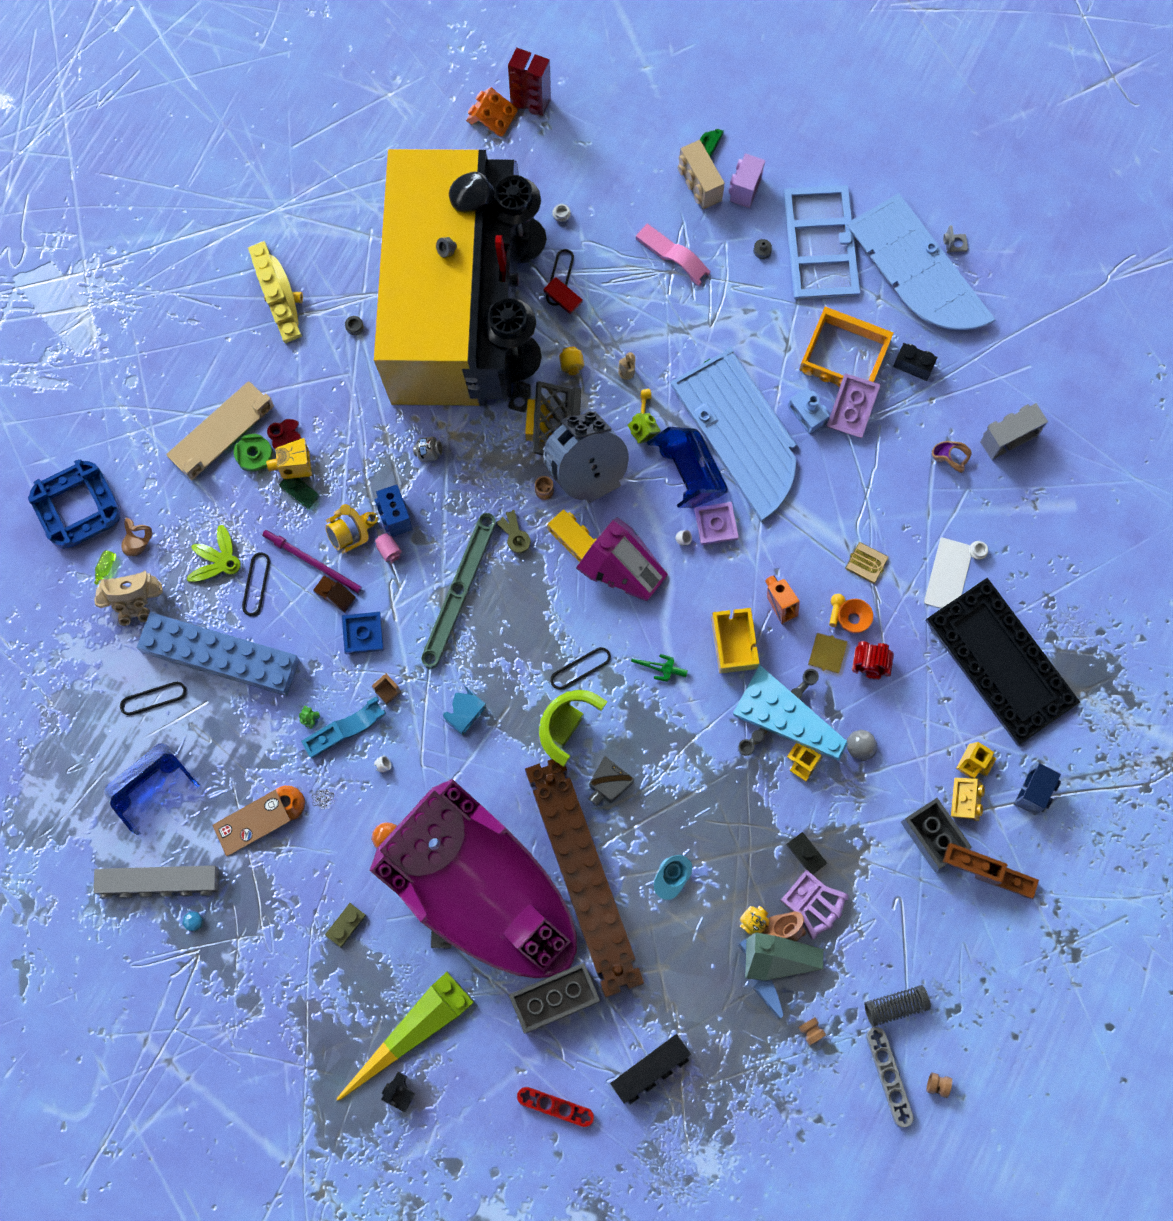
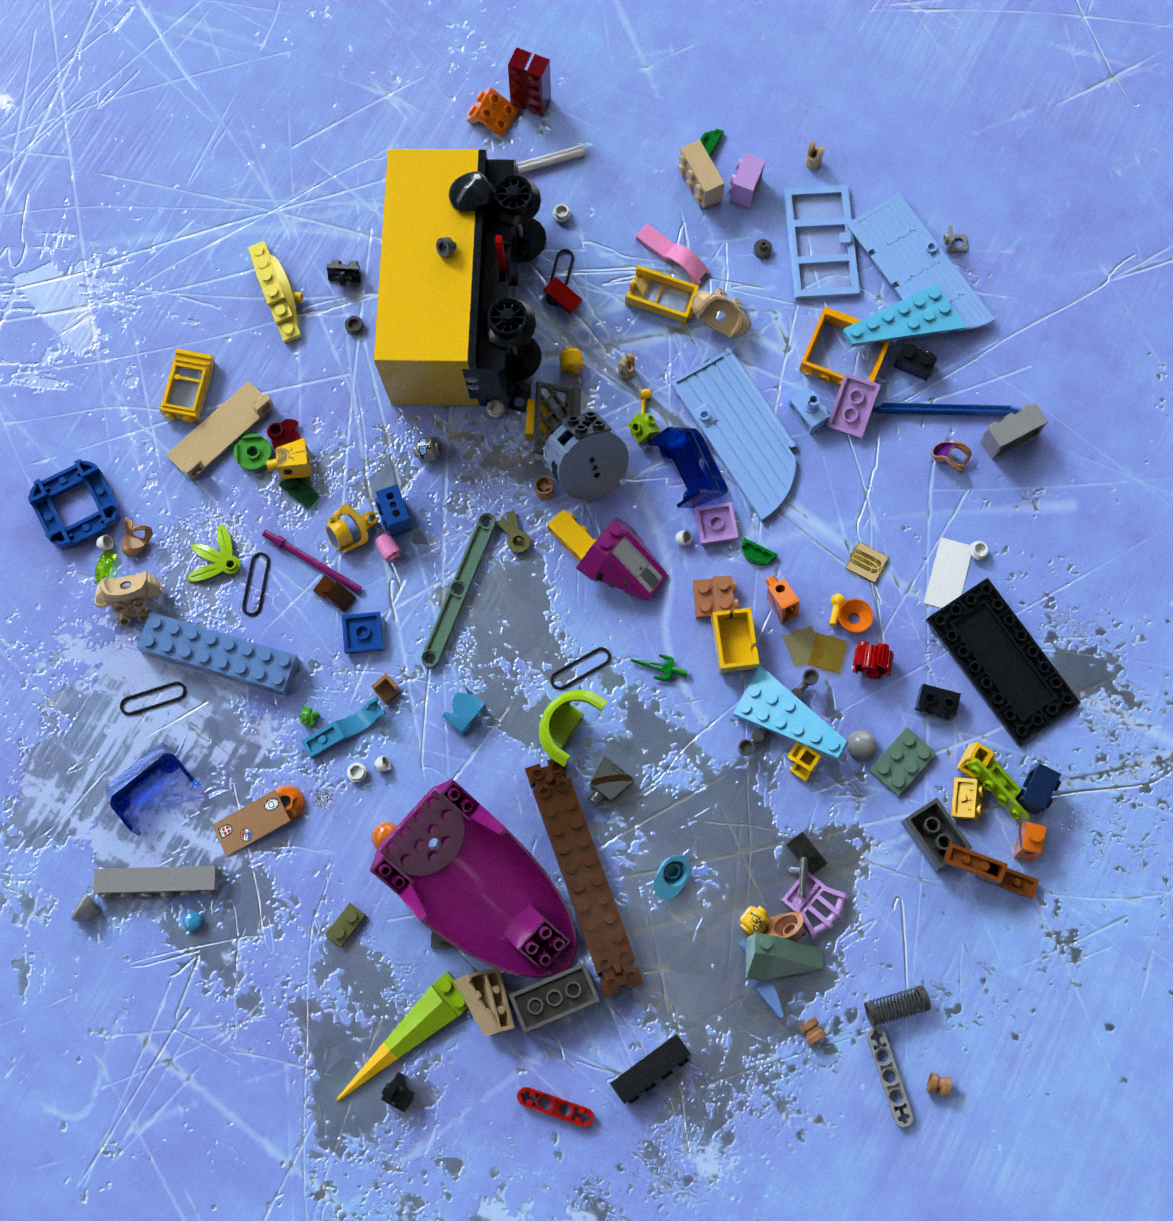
(84, 910): none -> light grey brick
(105, 543): none -> white hinge
(187, 386): none -> yellow door
(344, 273): none -> black hips
(356, 772): none -> white plate
(486, 1000): none -> tan wedge
(495, 408): none -> white plate
(550, 159): none -> white axle
(662, 294): none -> door
(708, 304): none -> tan piece
(714, 596): none -> nougat plate
(757, 554): none -> green tile
(800, 645): none -> clear yellow piece
(802, 871): none -> flat silver piece
(814, 156): none -> tan hinge
(902, 761): none -> sand green plate
(908, 319): none -> medium azure wing
(937, 702): none -> black brick
(944, 409): none -> blue piece
(1000, 785): none -> lime bracket
(1029, 839): none -> orange torso

